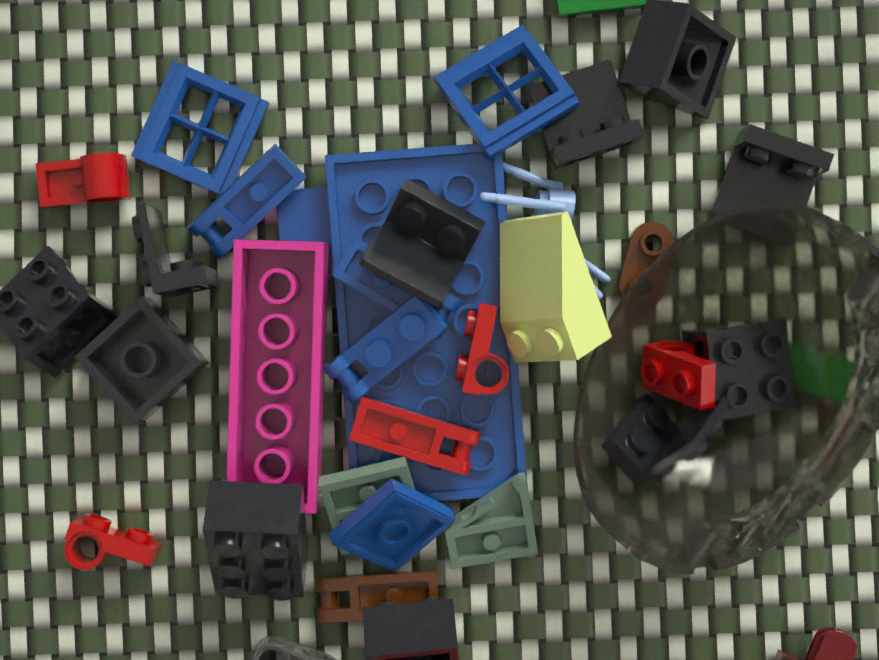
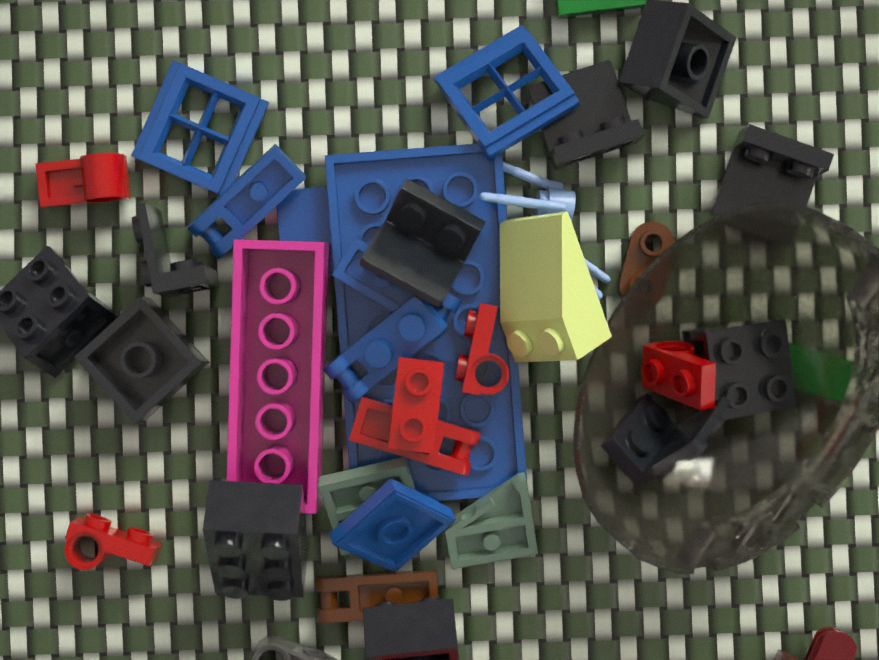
(416, 405): none -> red plate

